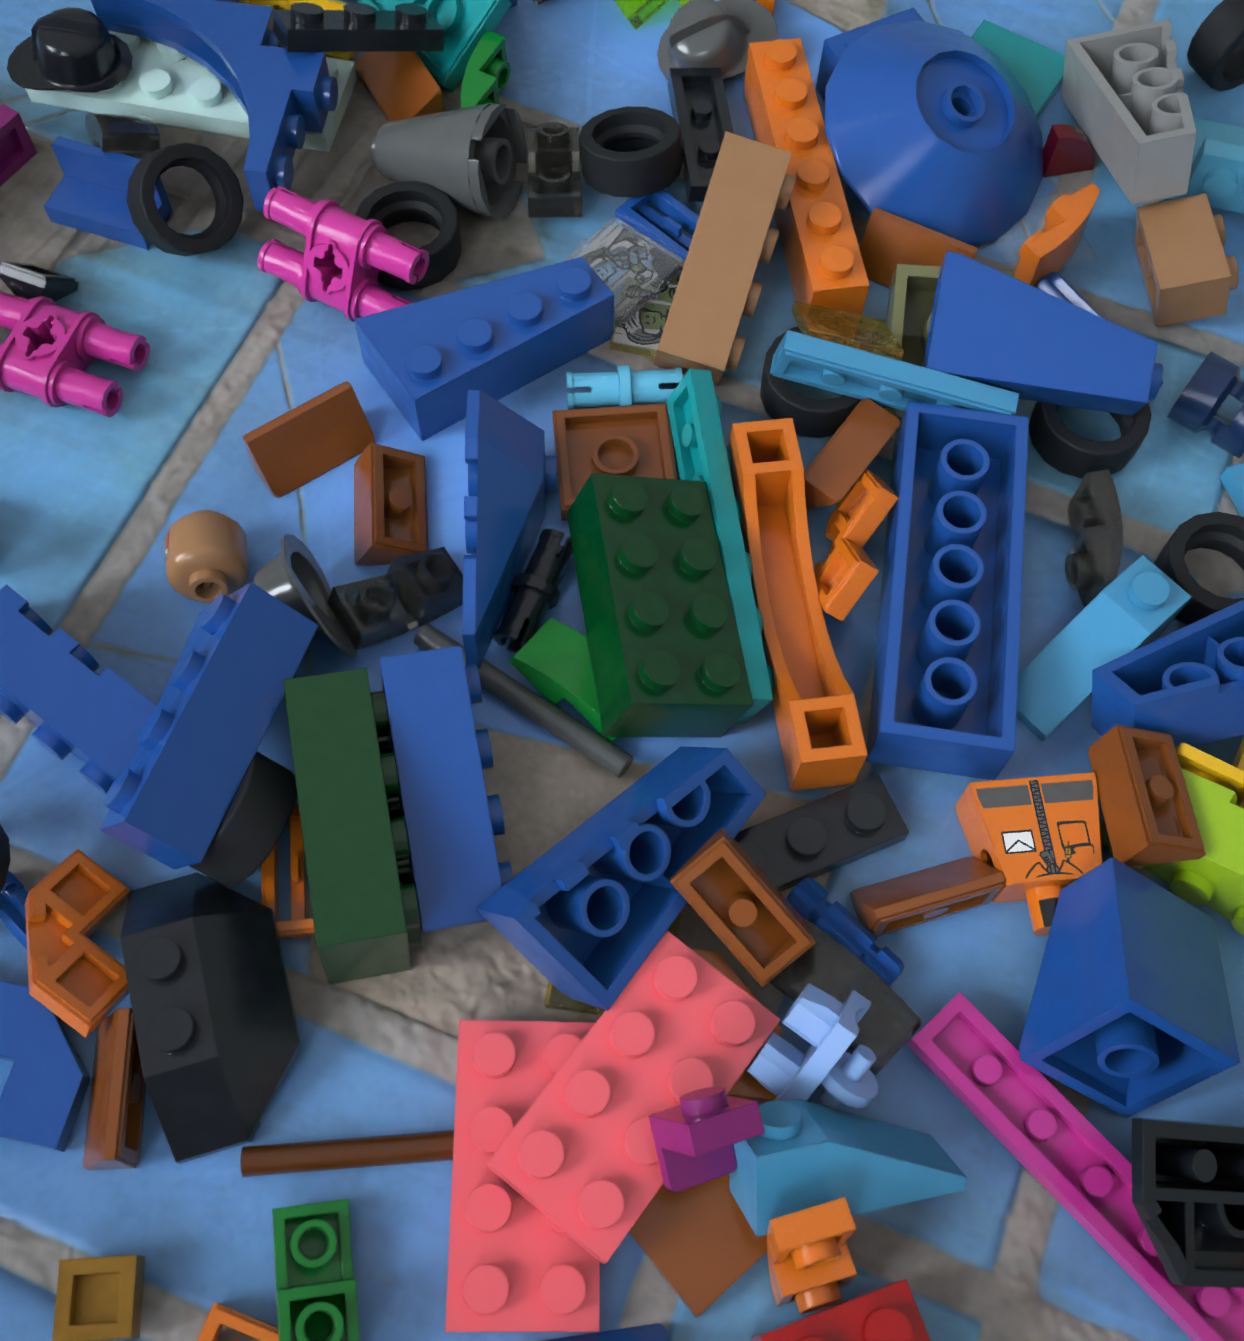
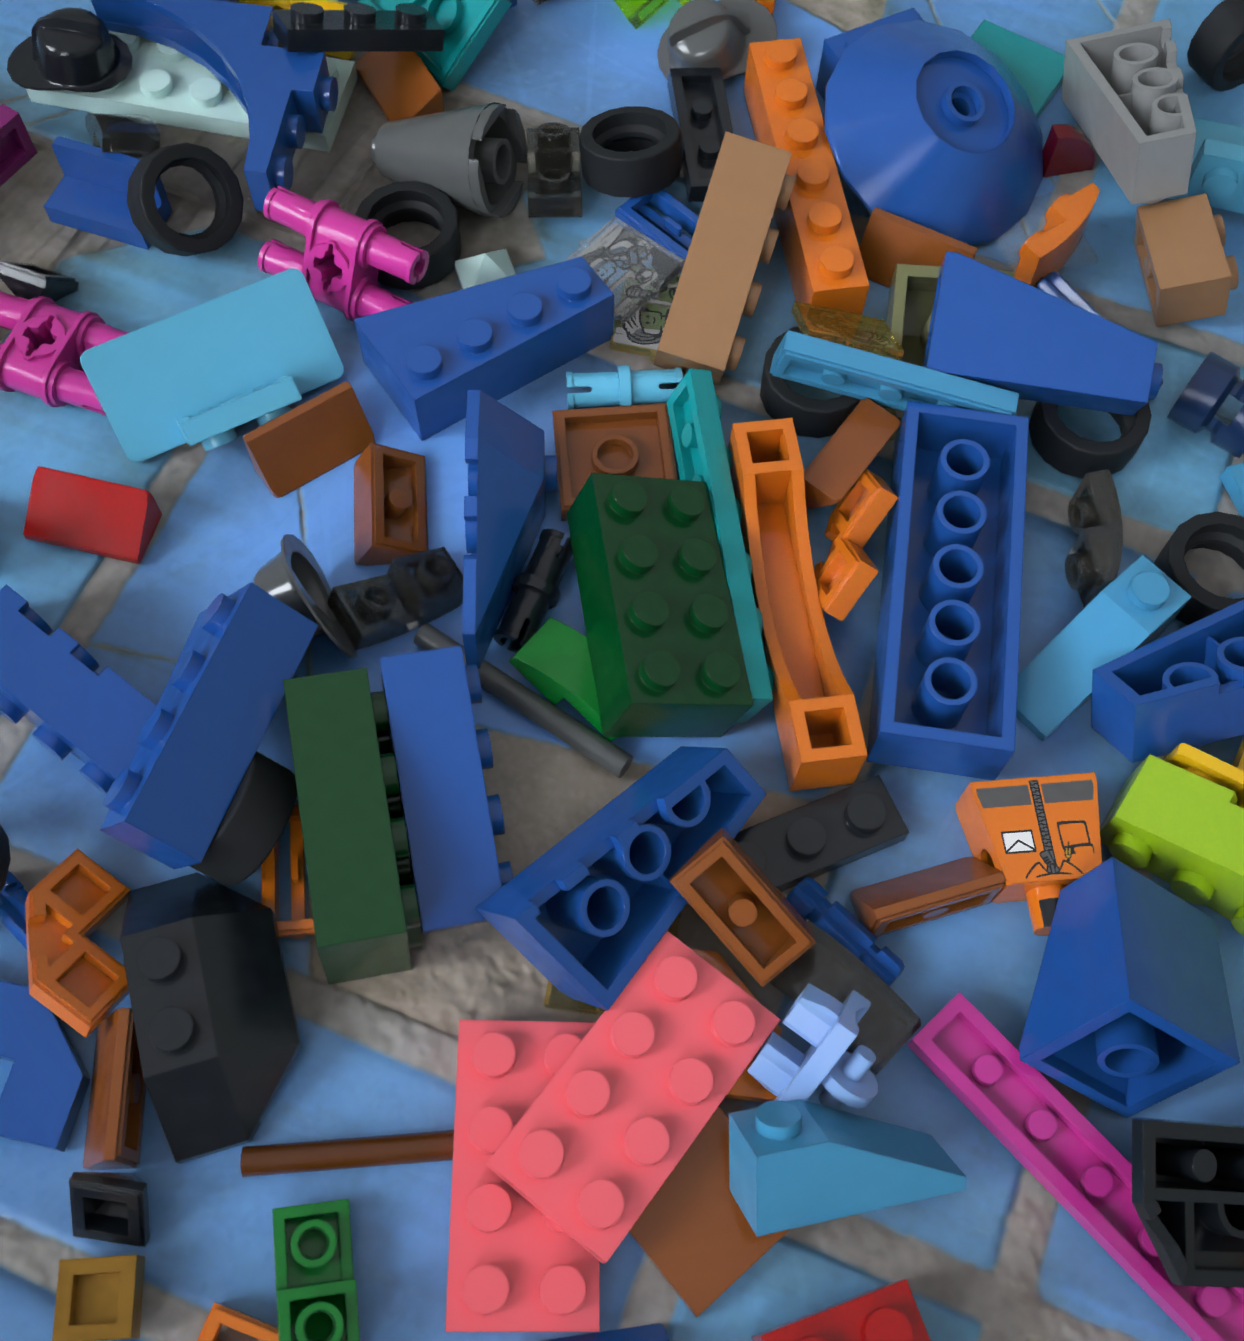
(90, 515): none -> red slope
(110, 1207): none -> black slope
(206, 556): medium nougat head -> none
(213, 367): none -> medium azure bracket
(483, 268): none -> light aqua slope
(486, 71): green slope -> none
(699, 1135): magenta bracket -> none
(811, 1255): orange slope -> none
(1144, 797): dark orange slope -> none

